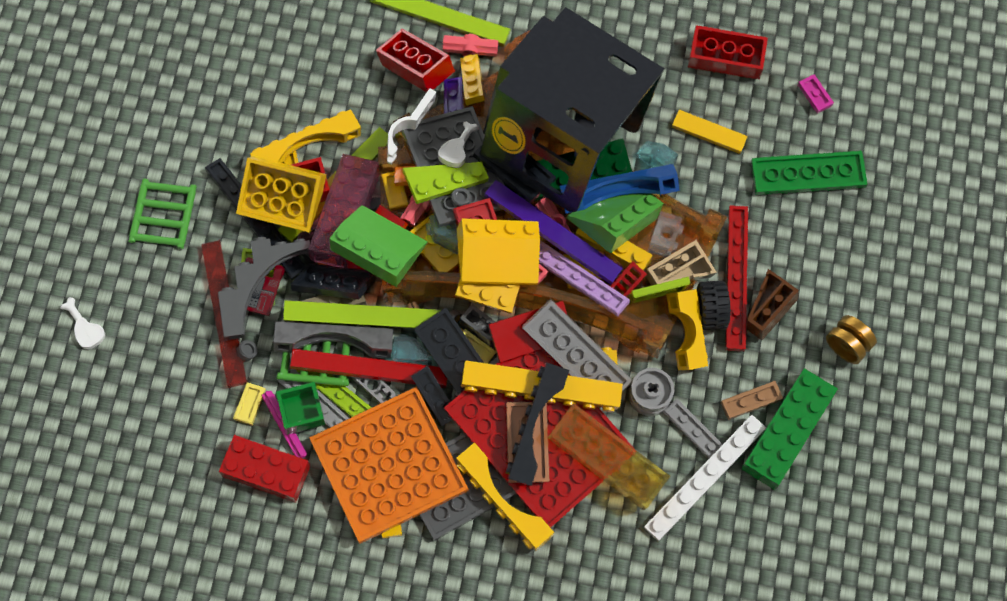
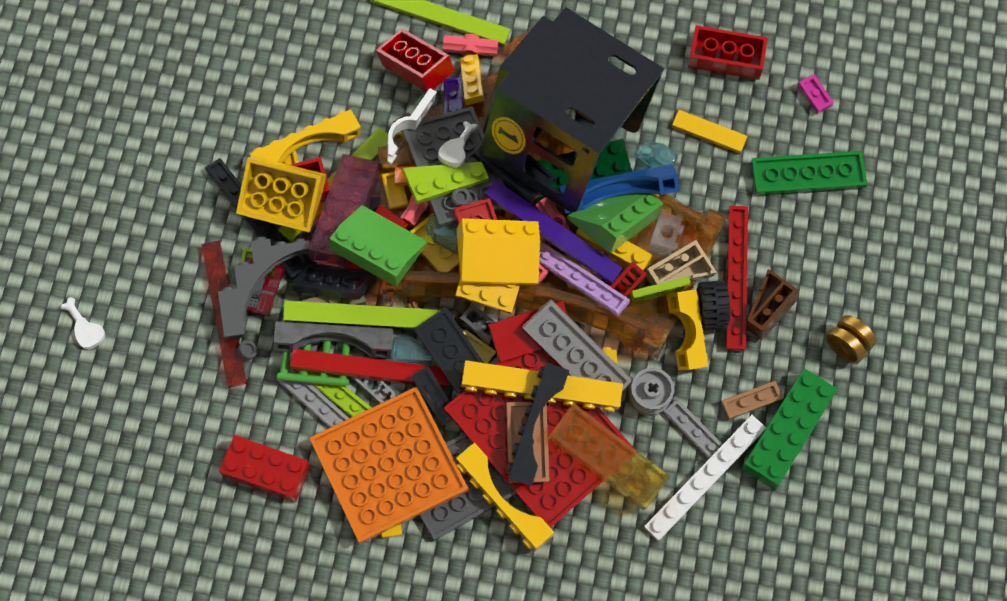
(183, 225): bright green bar -> none
(249, 404): light yellow tile -> none
(292, 439): dark pink axle -> none
(300, 408): green piece -> none

